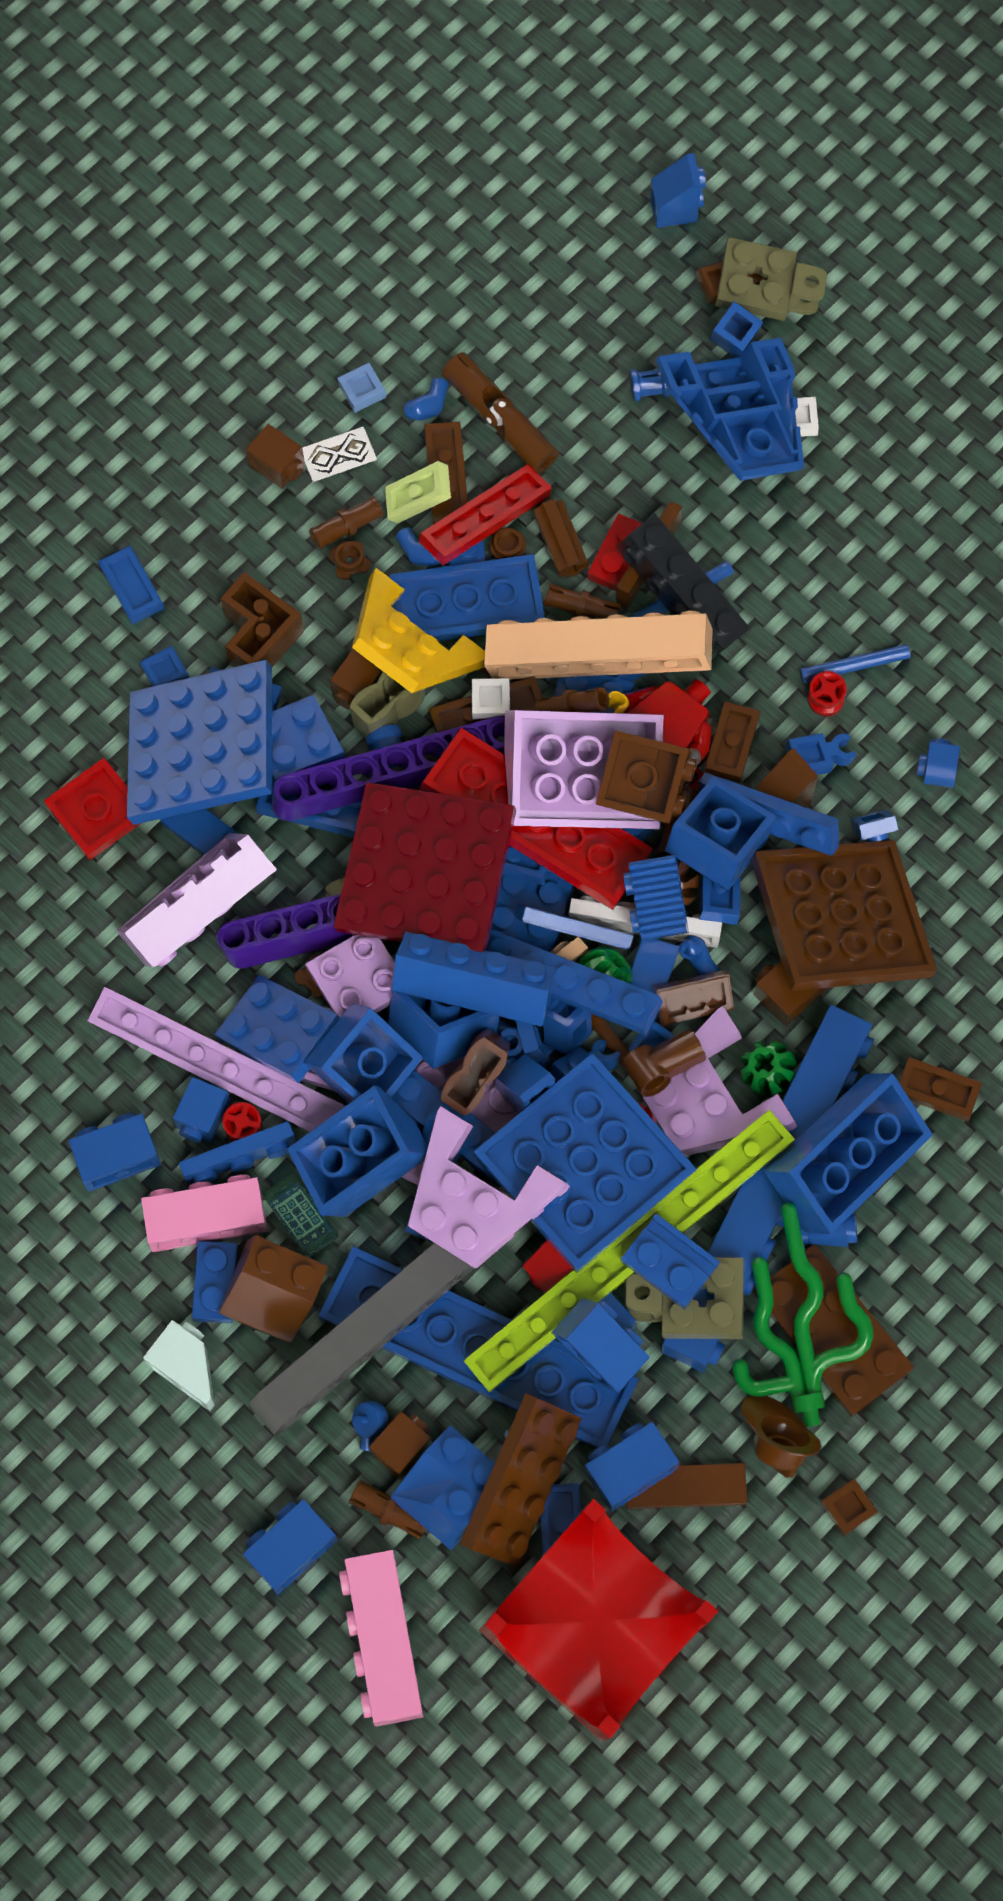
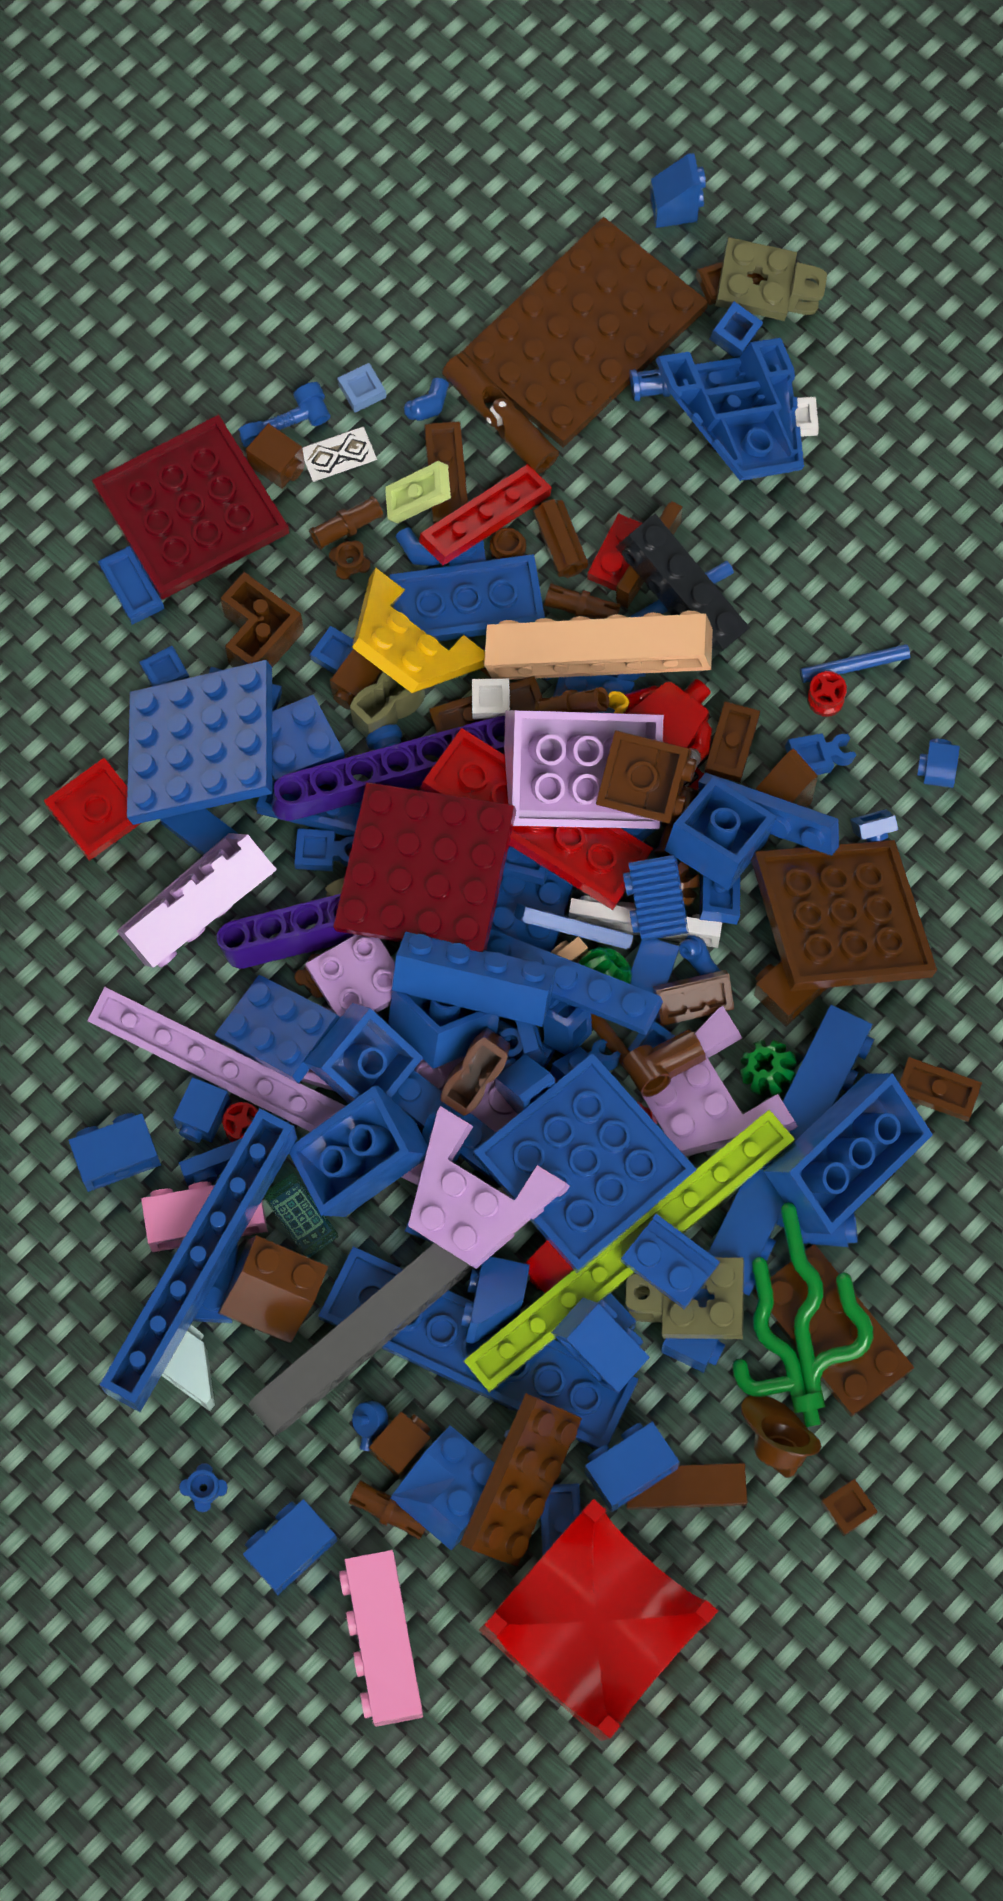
(190, 506): none -> dark red plate
(191, 1487): none -> blue plate
(199, 1260): none -> blue brick
(310, 406): none -> blue brick
(319, 849): none -> blue plate
(332, 649): none -> blue plate
(497, 1297): none -> blue slope
(583, 328): none -> reddish brown plate

